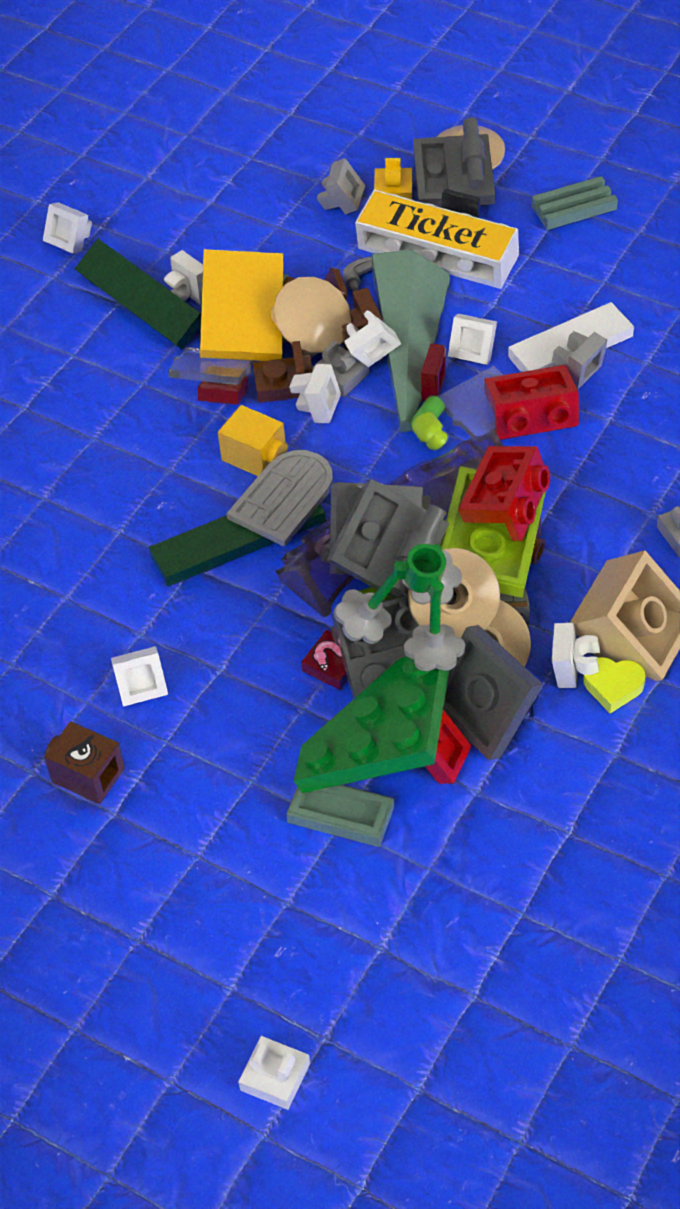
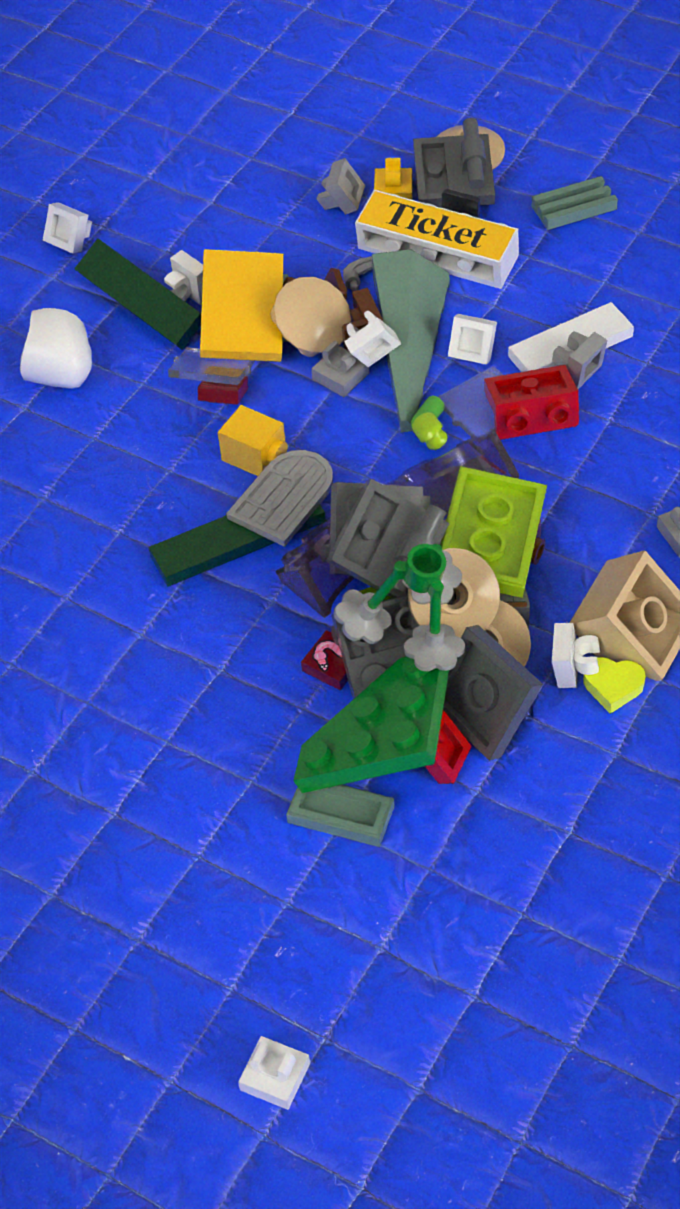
(56, 349): none -> white piece
(84, 762): reddish brown brick -> none
(139, 676): white tile -> none
(275, 376): reddish brown bracket -> none
(317, 392): white tile -> none
(433, 371): dark red tile -> none
(506, 488): red bracket -> none

